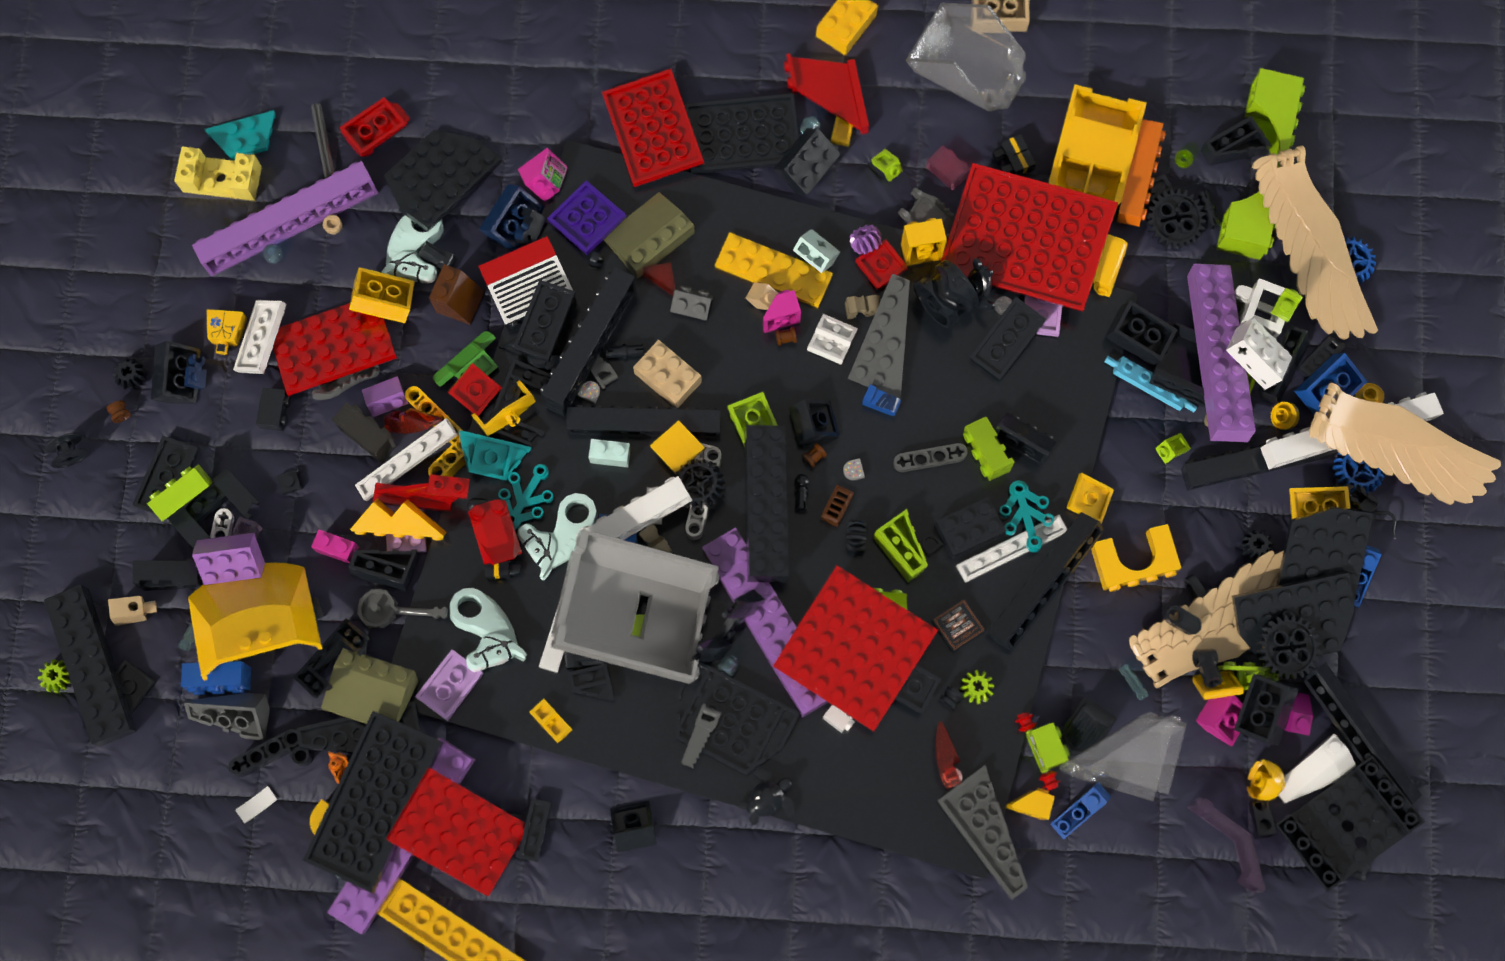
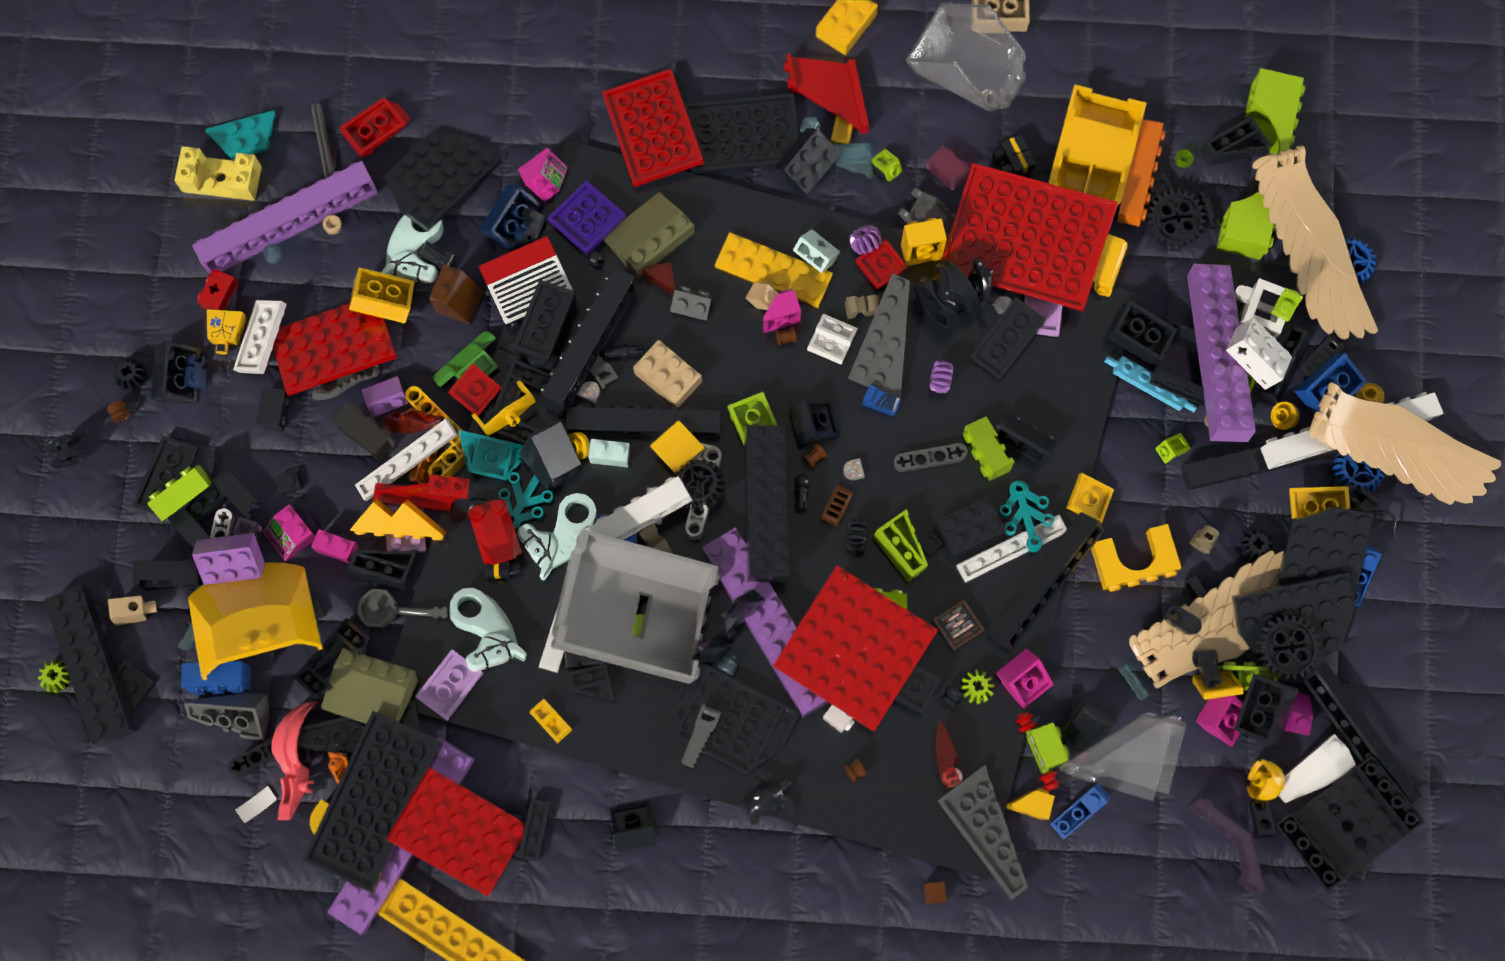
(217, 291): none -> red brick
(285, 751): none -> coral piece
(288, 533): none -> dark pink slope
(420, 473): none -> orange hinge
(550, 455): none -> slope
(580, 444): none -> yellow plate
(855, 158): none -> clear light blue wing
(855, 770): none -> reddish brown wheel
(935, 893): none -> reddish brown slope
(941, 376): none -> medium lavender gear
(1025, 678): none -> dark pink slope
(1205, 539): none -> dark tan leg

